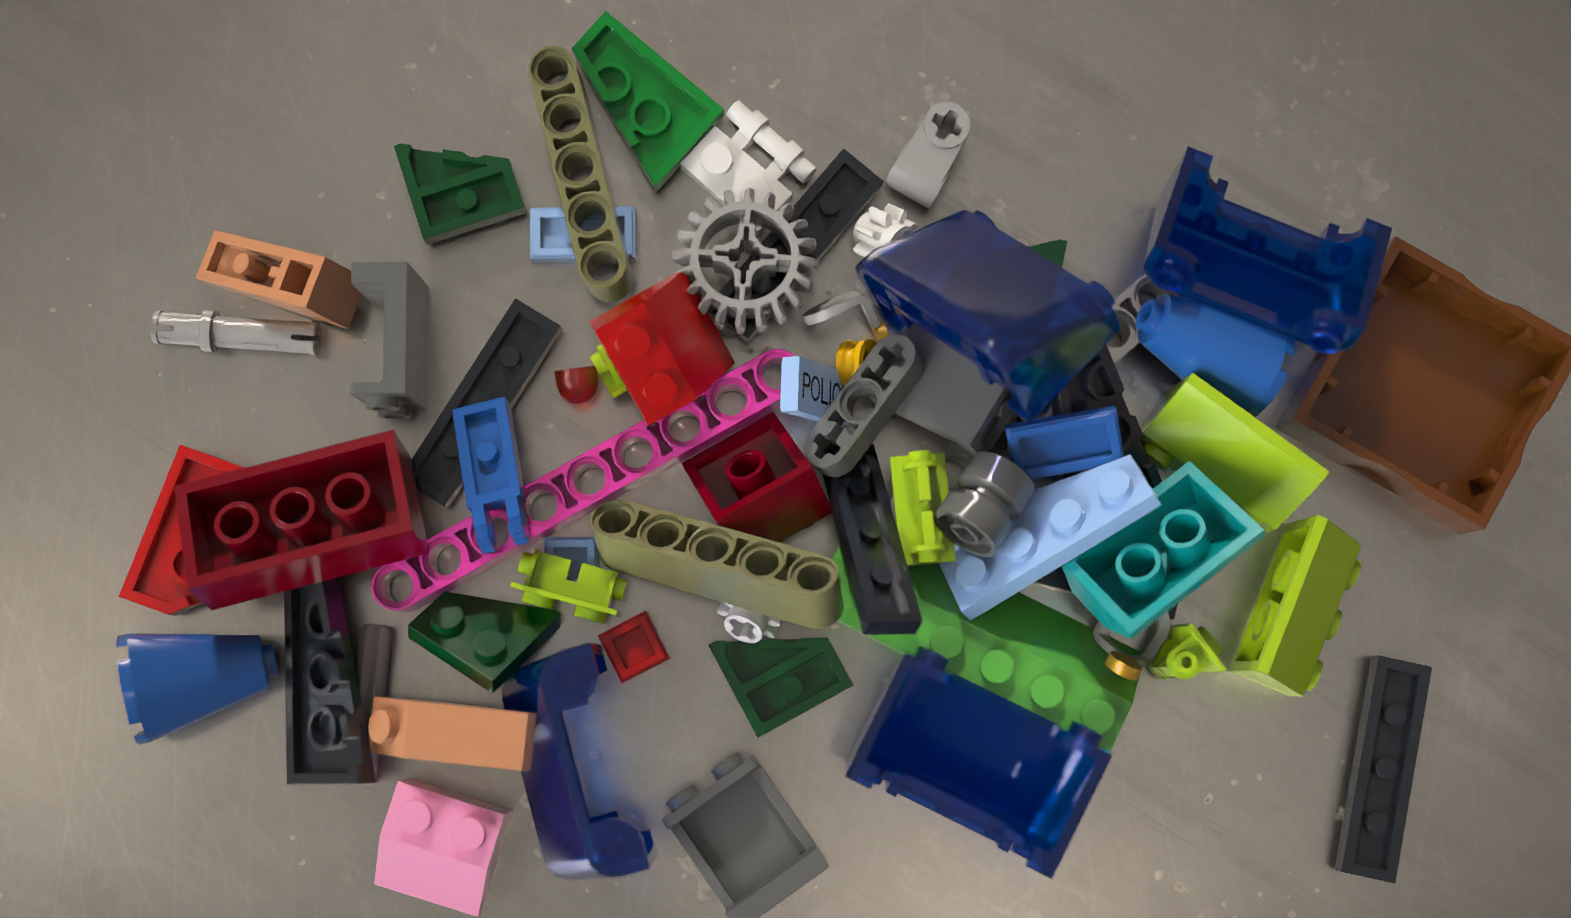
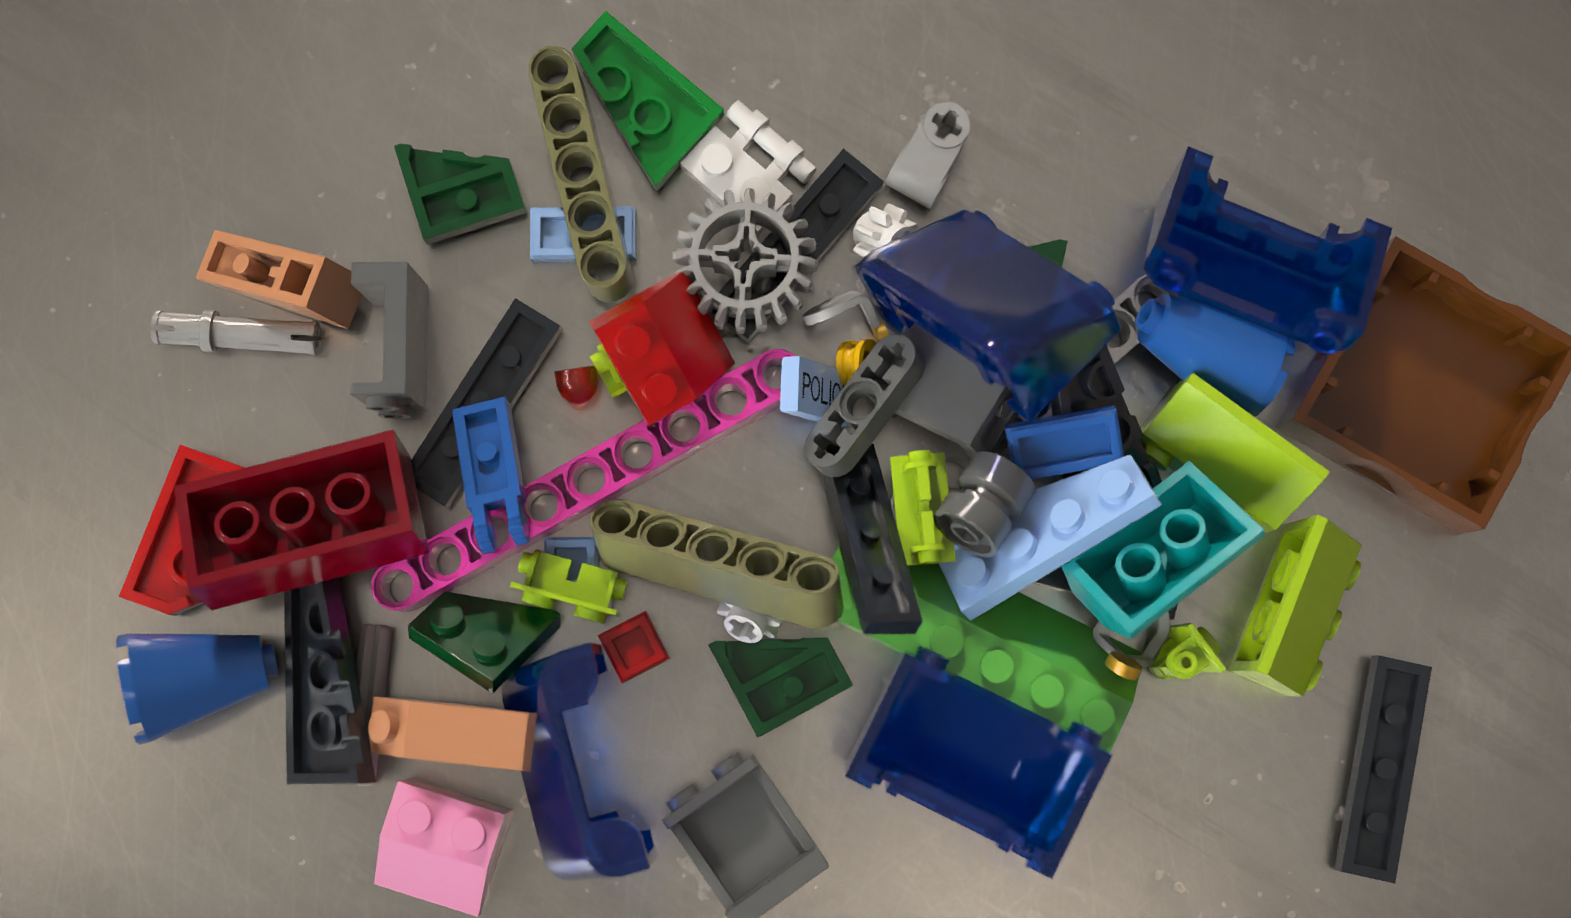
(759, 482): dark red slope -> none

